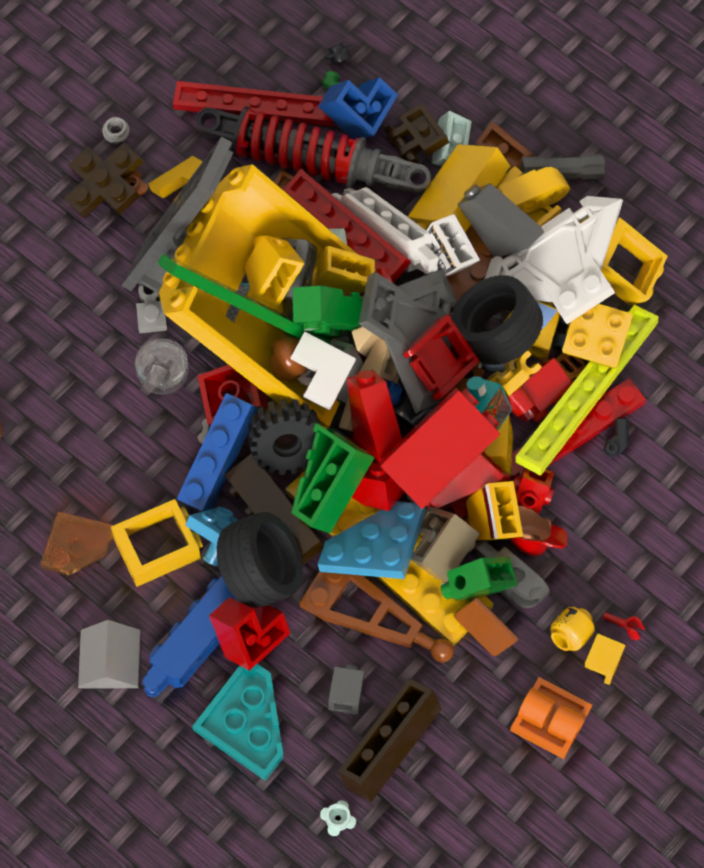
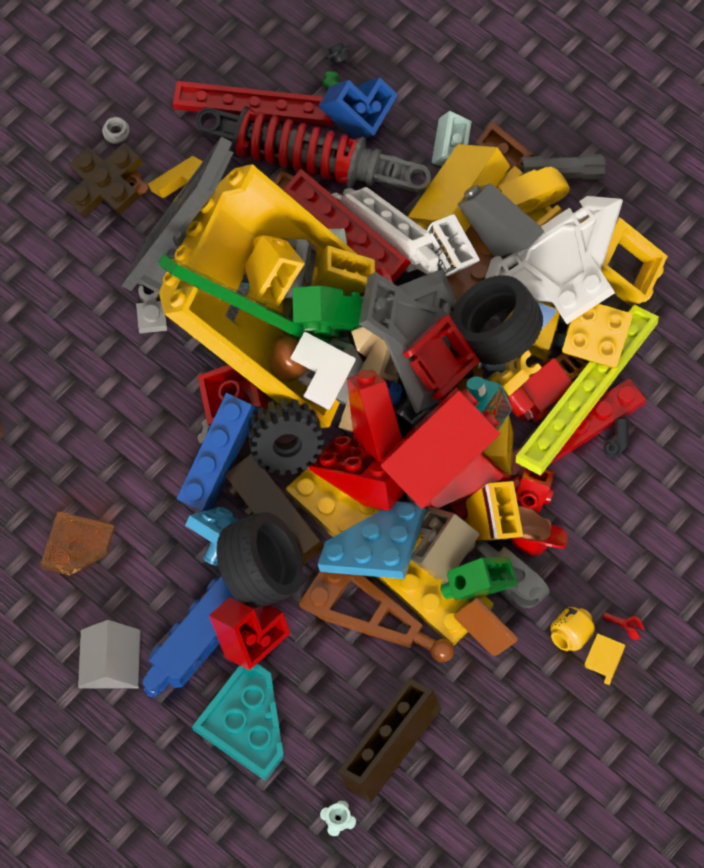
(144, 573): yellow window -> none
(162, 366): clear head -> none
(329, 479): green wedge -> none
(346, 689): dark grey brick -> none
(422, 128): dark brown plate -> none
(551, 717): orange plate -> none

